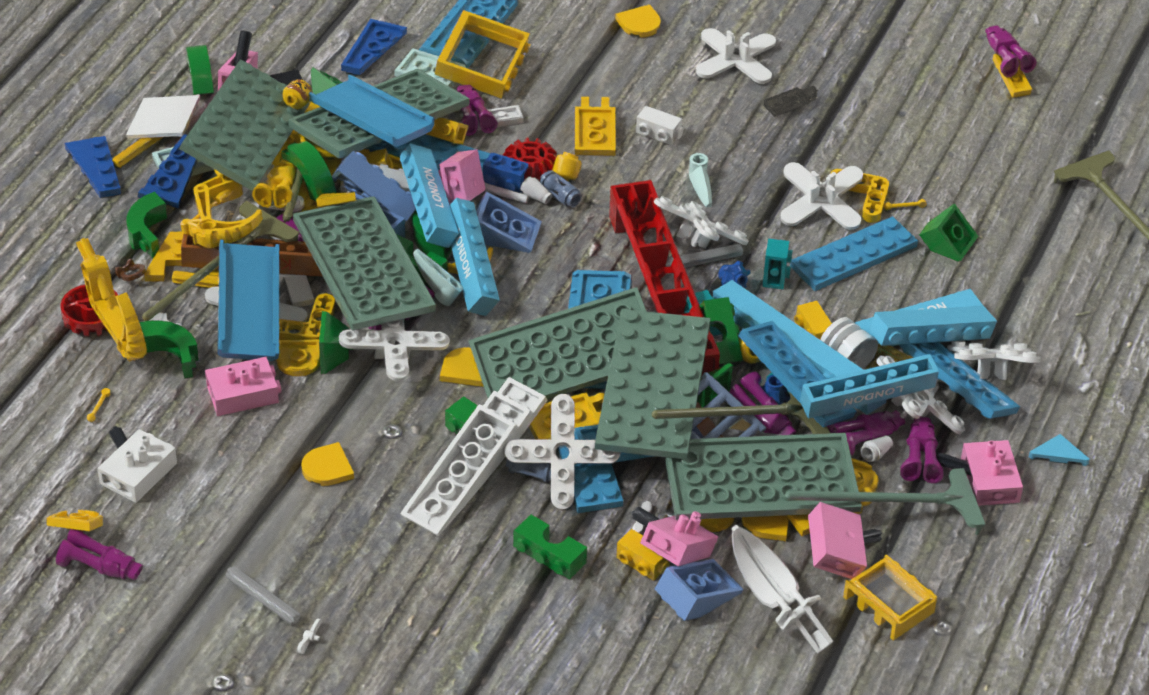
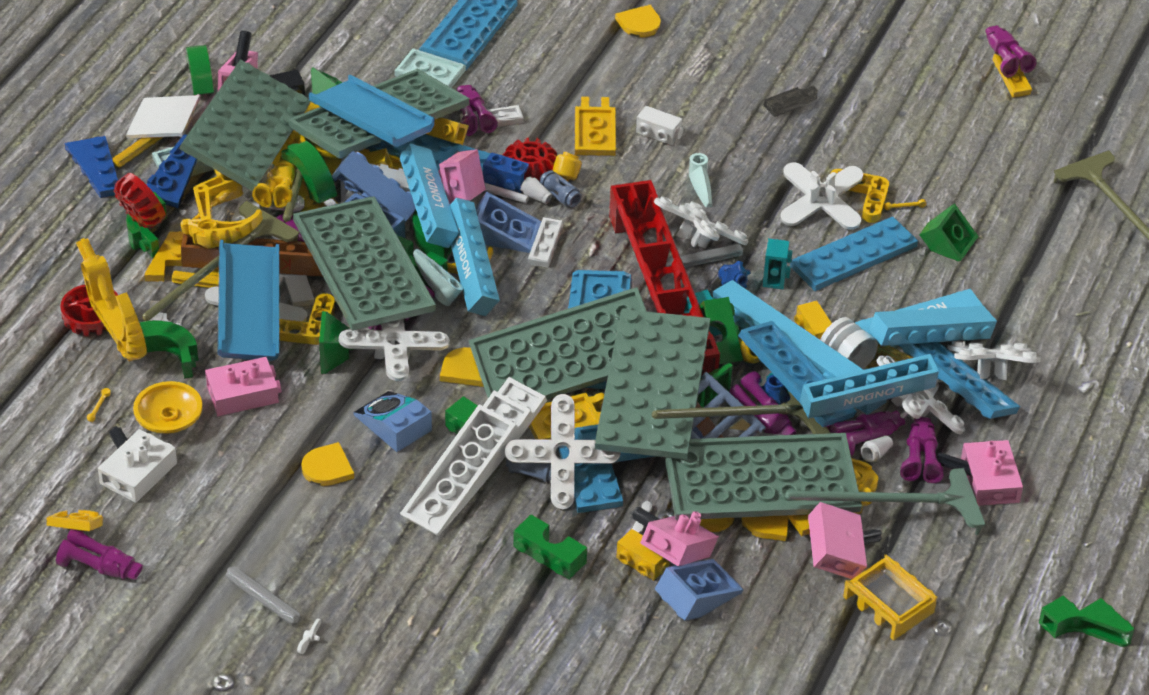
(130, 265): reddish brown piece -> none
(139, 201): none -> red gear
(167, 407): none -> yellow dish
(297, 94): yellow head -> none
(298, 357): yellow tile -> none
(335, 198): yellow tile -> none
(371, 45): blue wing -> none
(396, 419): none -> medium blue slope
(489, 29): yellow window -> none
(545, 242): none -> white tile
(744, 61): white piece -> none
(776, 586): white piece -> none
(1059, 450): medium azure tile -> none
(1094, 620): none -> green arch

